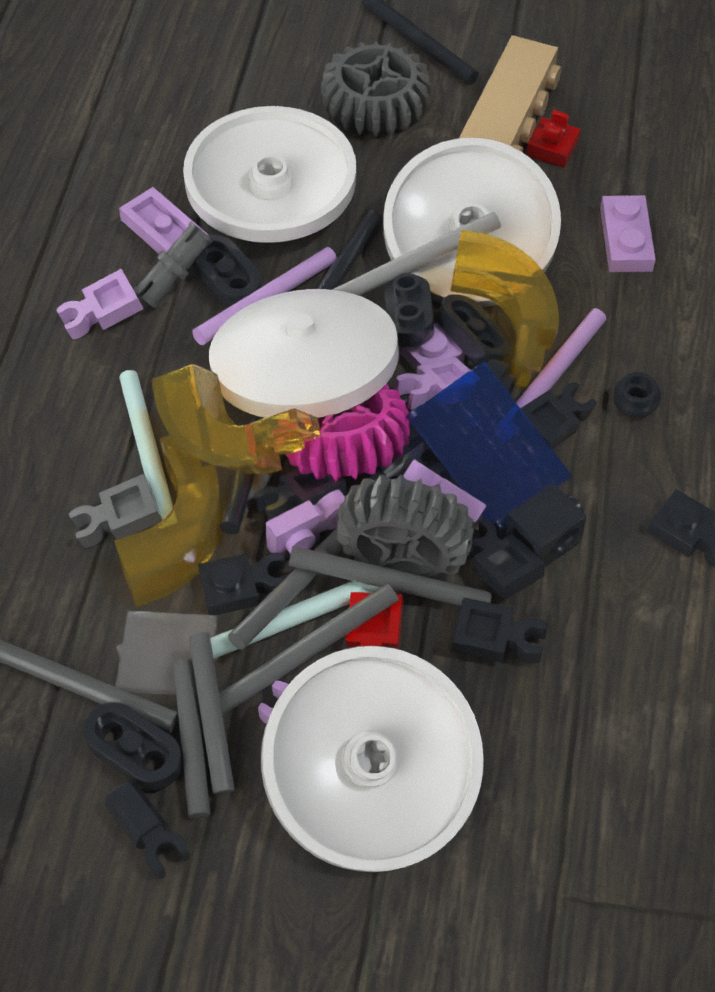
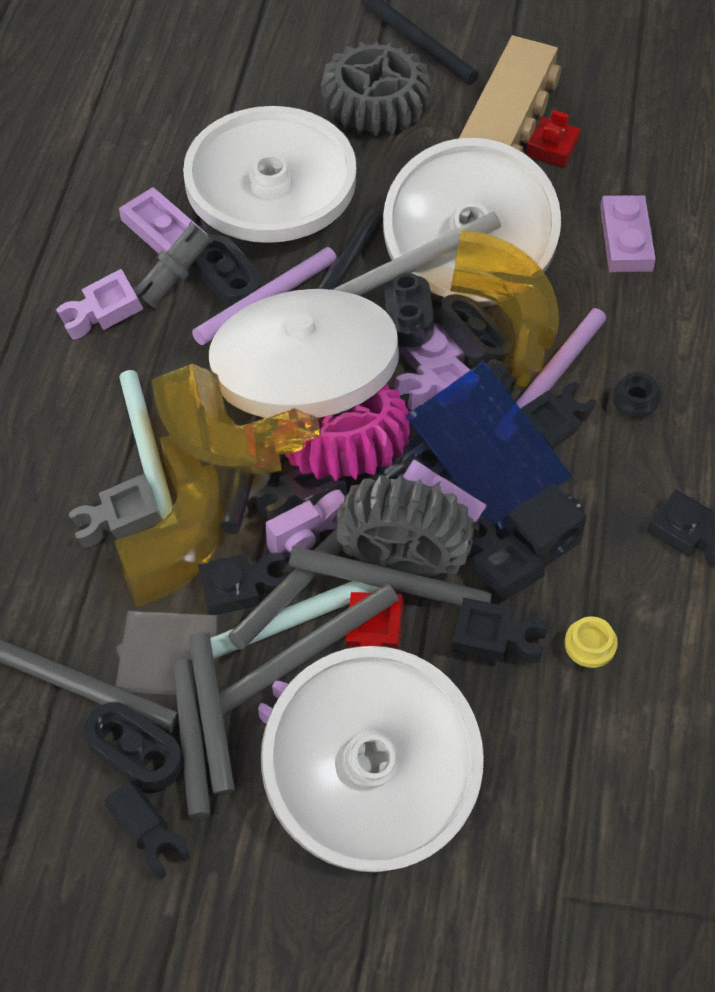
(591, 642): none -> light yellow plate

